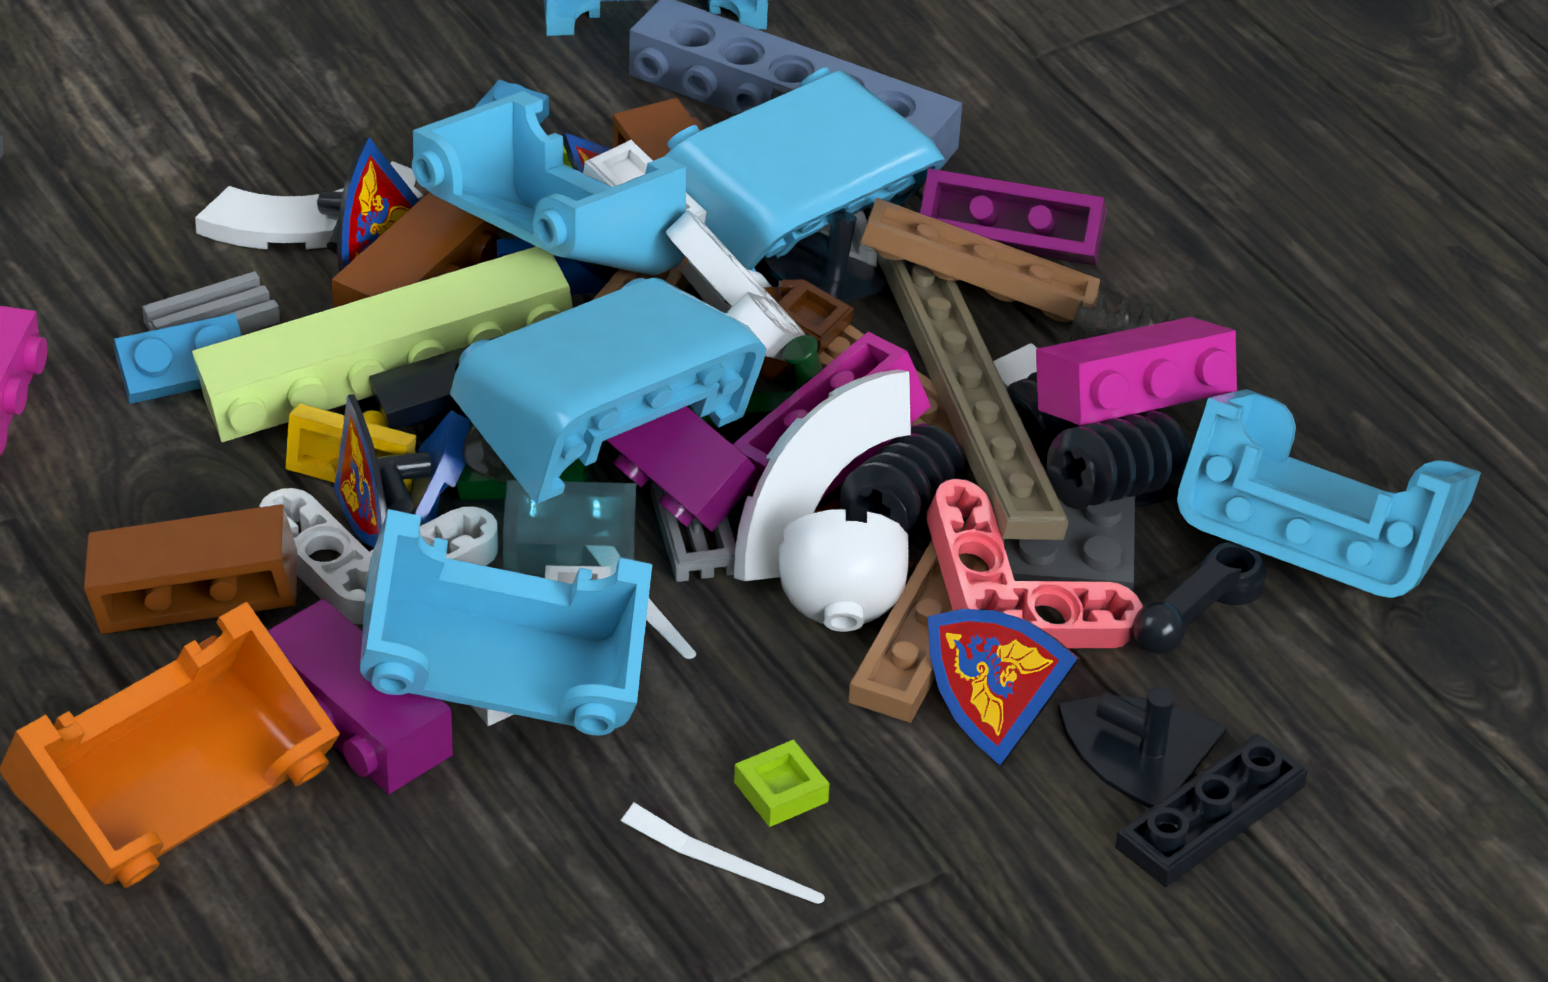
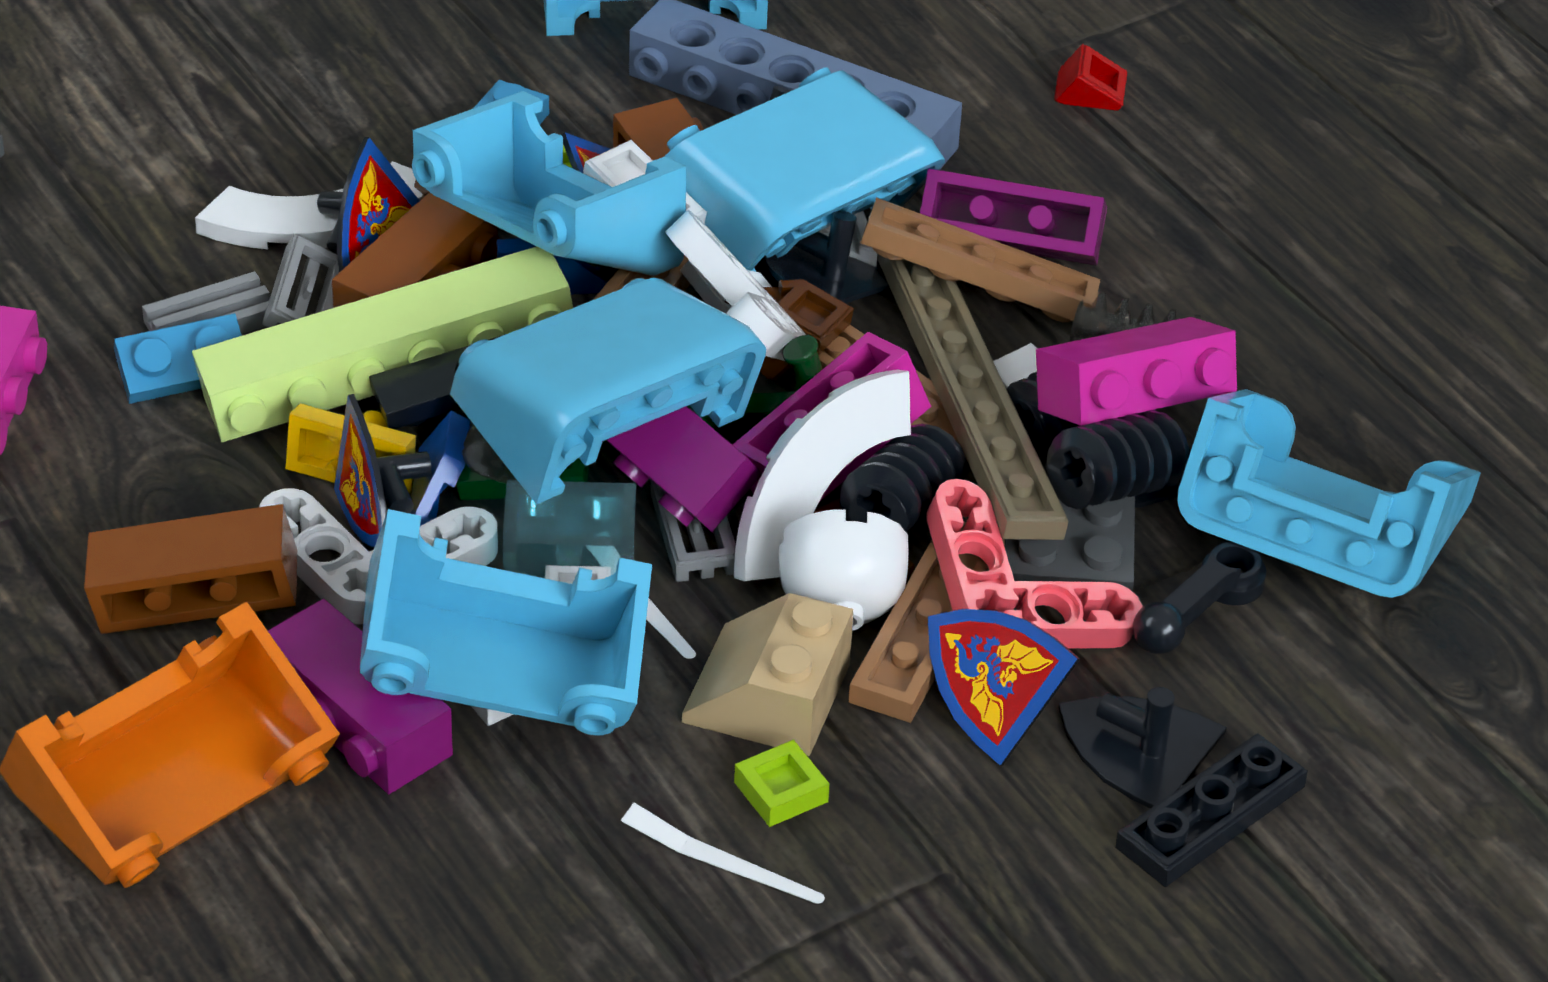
(317, 255): none -> light grey tile
(774, 672): none -> tan slope
(1091, 81): none -> red slope

